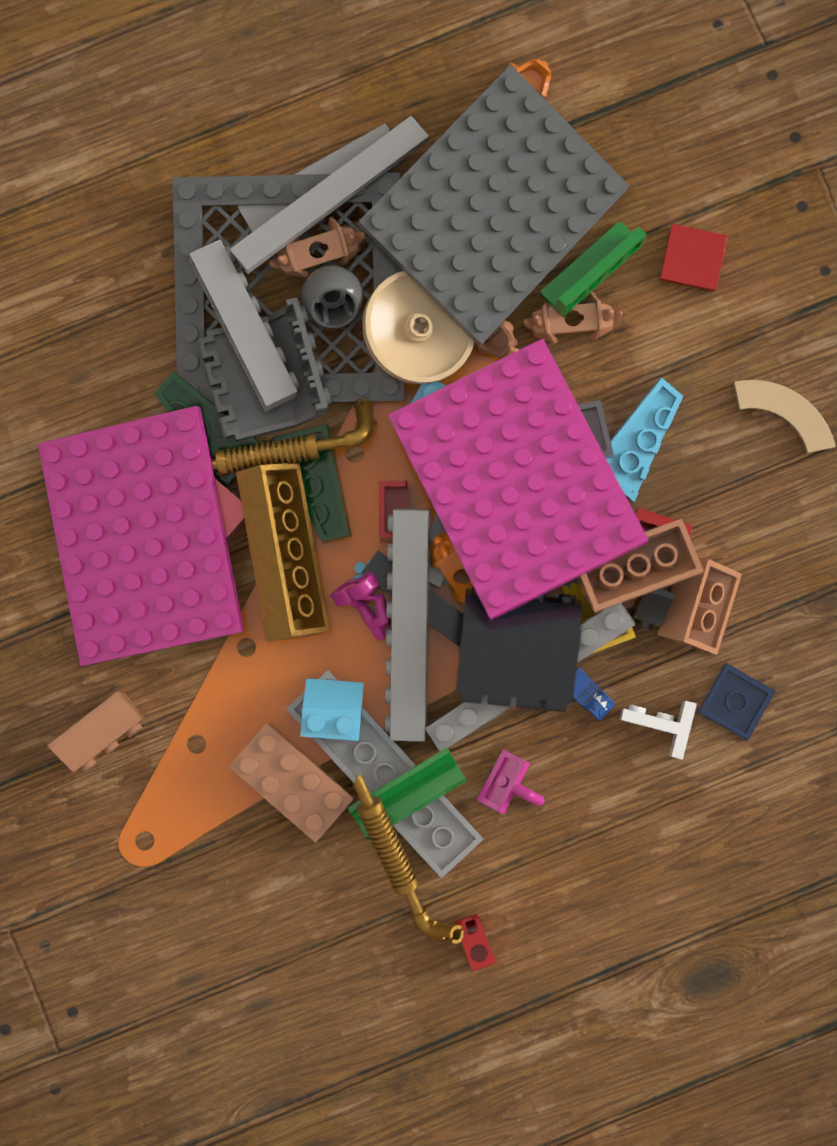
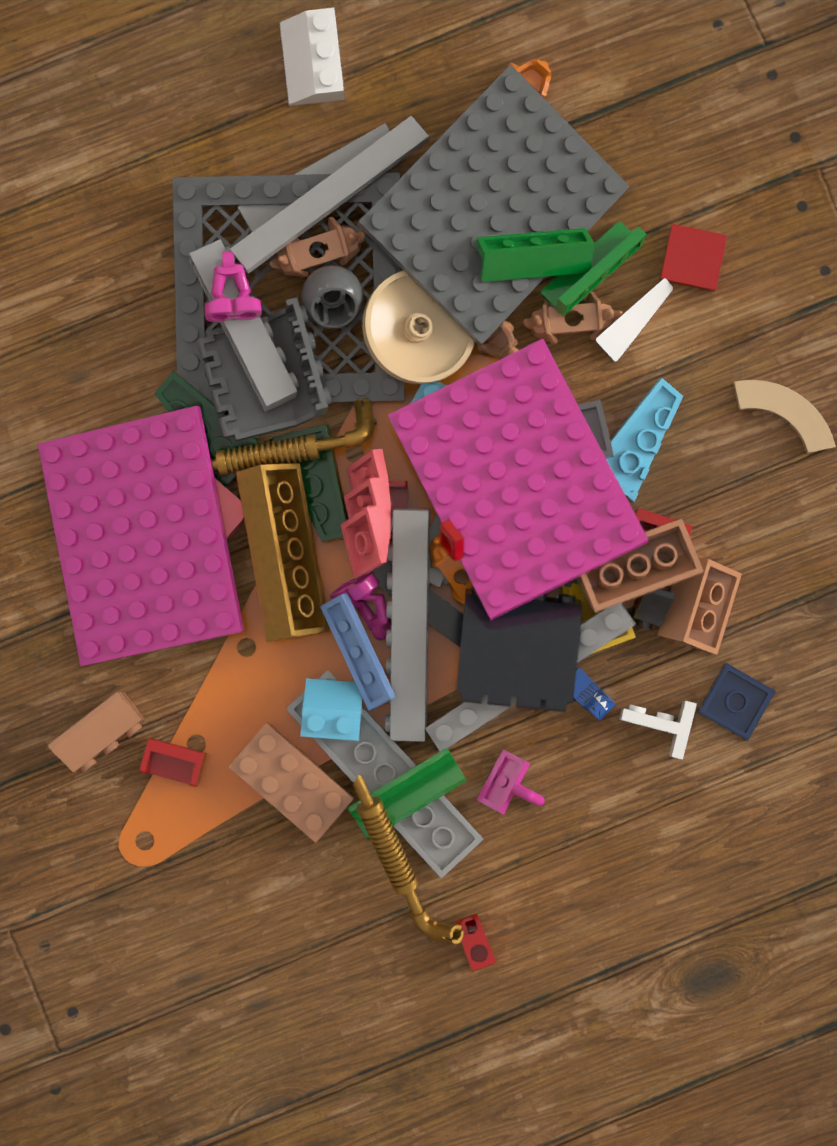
(172, 762): none -> red panel
(223, 308): none -> dark pink piece
(312, 57): none -> white slope
(358, 651): none -> medium blue plate
(369, 514): none -> coral slope
(451, 540): none -> red tile
(535, 254): none -> green panel
(627, 327): none -> white sticker

